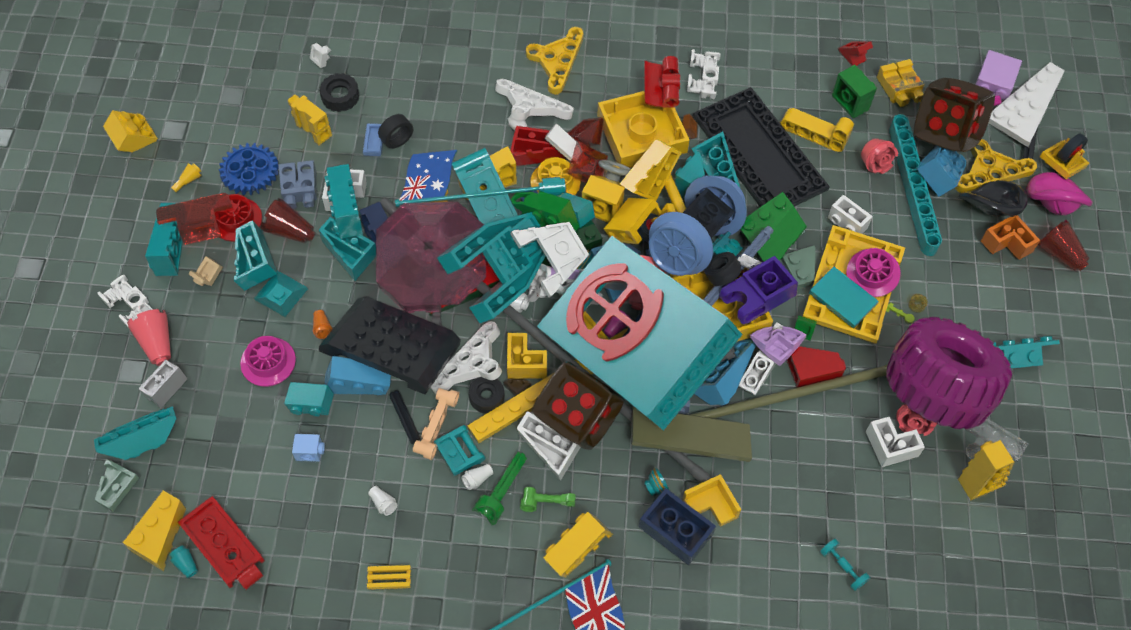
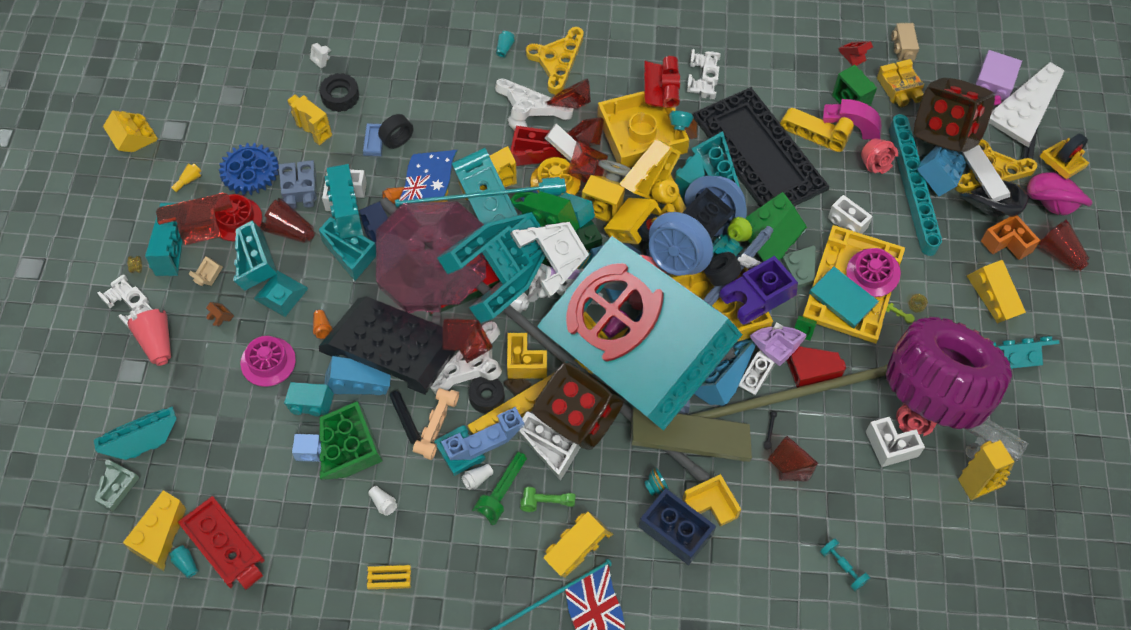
(134, 264): none -> clear yellow bush
(163, 383): light grey hinge -> none
(219, 312): none -> dark orange tile
(346, 443): none -> green wedge
(392, 193): none -> orange cone
(465, 336): none -> clear red slope
(484, 440): none -> medium blue slope
(505, 42): none -> teal cone
(573, 96): none -> clear red slope
(663, 191): none -> yellow head
(680, 120): none -> teal cone
(739, 229): none -> lime cone
(767, 444): none -> black hinge
(792, 461): none -> clear red slope
(860, 113): none -> dark pink arch
(905, 41): none -> tan brick
(986, 174): none -> white tile
(997, 291): none -> yellow wedge

